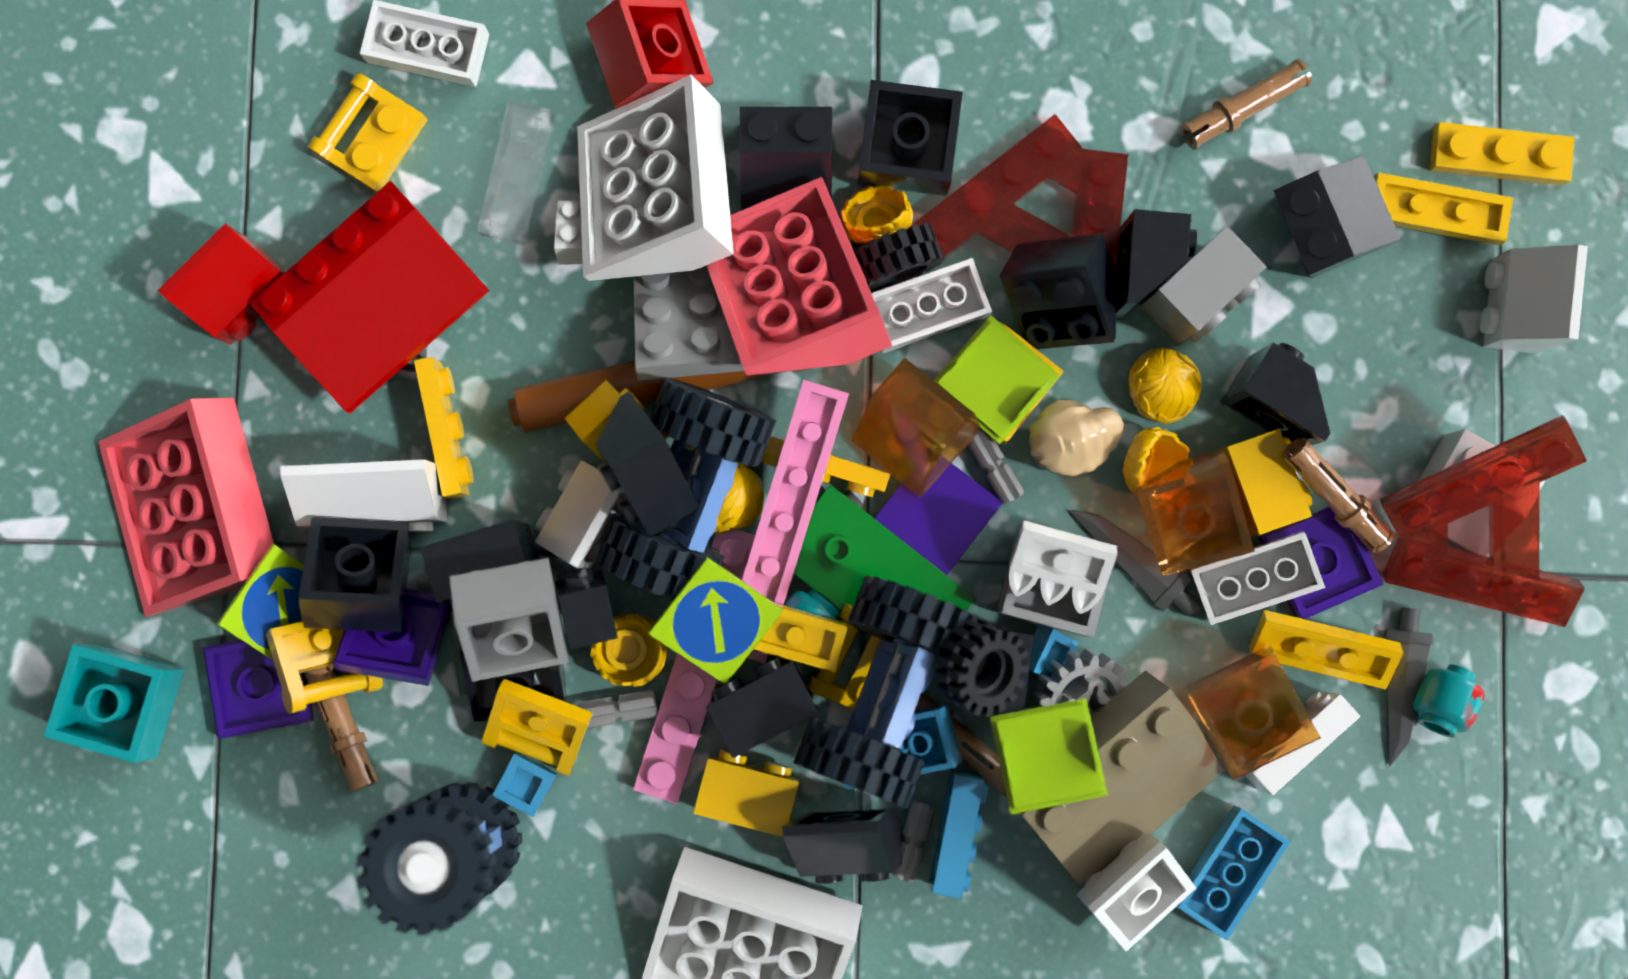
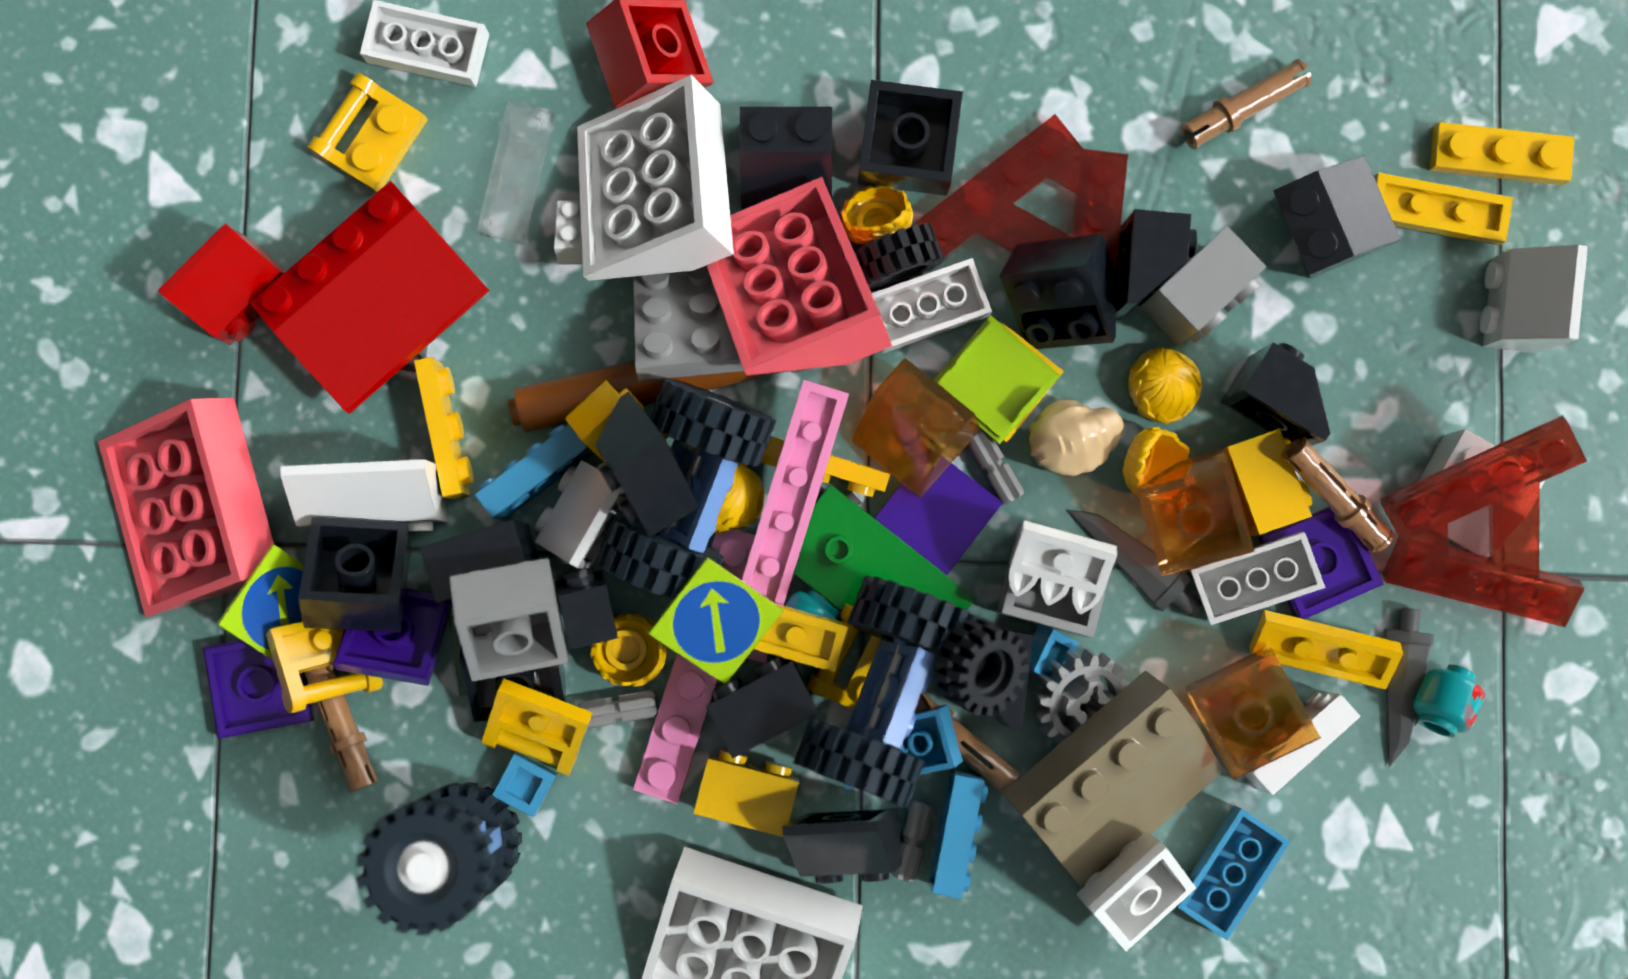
(114, 702): teal brick -> none
(532, 474): none -> dark azure piece
(1048, 756): lime piece -> none

